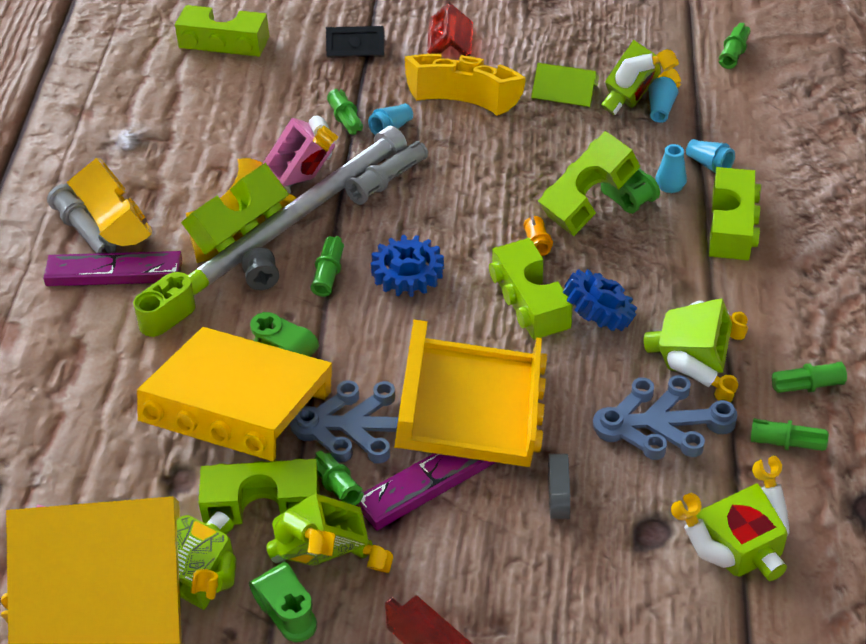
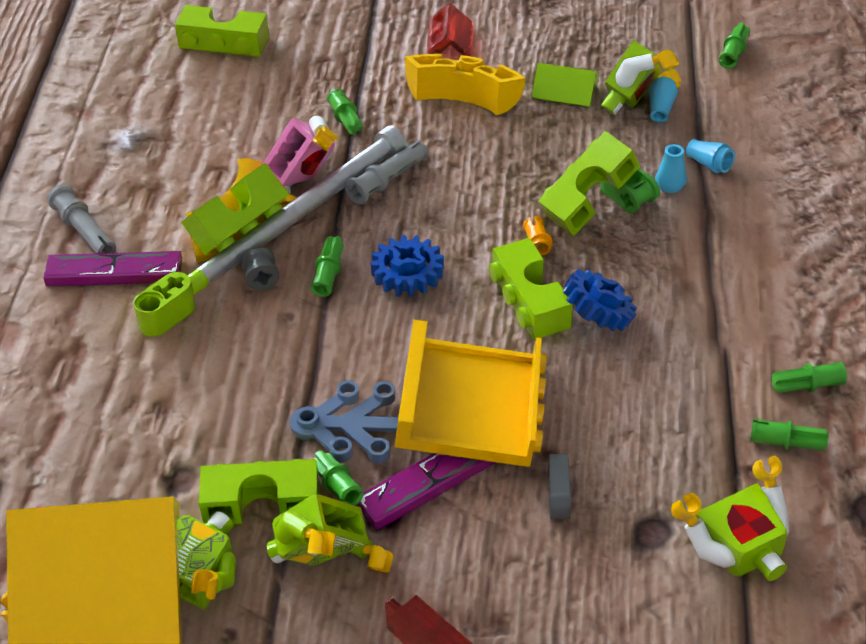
(103, 196): yellow brick -> none
(232, 391): yellow panel -> none
(283, 334): bright green piece -> none
(285, 602): bright green piece -> none
(355, 41): black panel -> none
(390, 116): medium azure cone -> none
(619, 422): sand blue plant -> none
(697, 342): lime torso -> none
(734, 214): lime arch -> none

